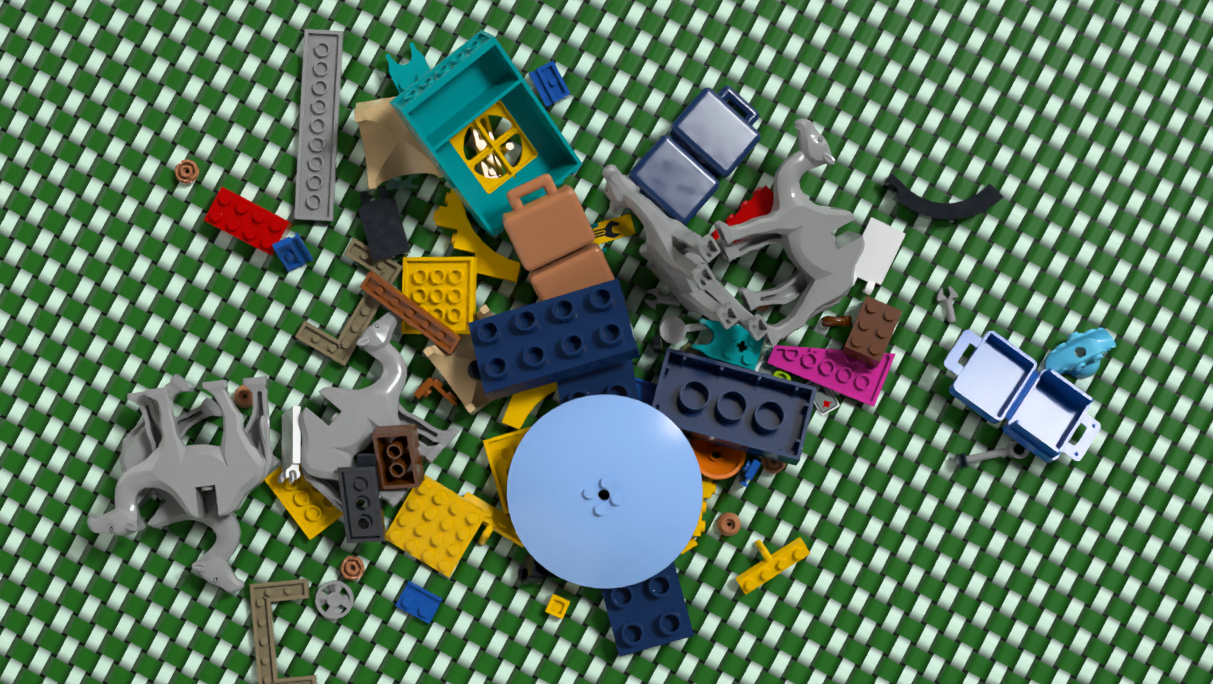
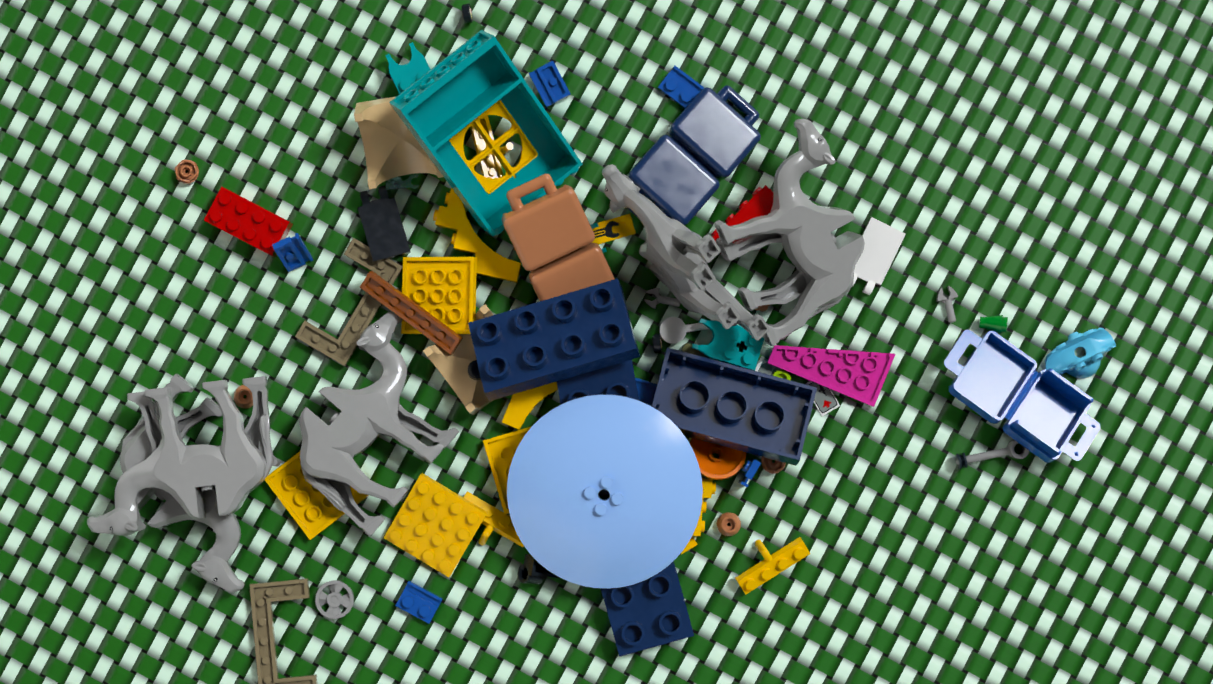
(290, 444): white tile -> none
(319, 125): light grey plate -> none
(346, 570): nougat plate -> none
(364, 484): black hinge -> none
(398, 456): reddish brown brick -> none
(425, 390): dark orange bracket -> none
(467, 13): none -> black tile
(557, 606): yellow plate -> none
(680, 87): none -> blue plate
(843, 321): reddish brown arm -> none
(872, 331): reddish brown brick -> none
(942, 211): black arch -> none
(994, 323): none -> green cone

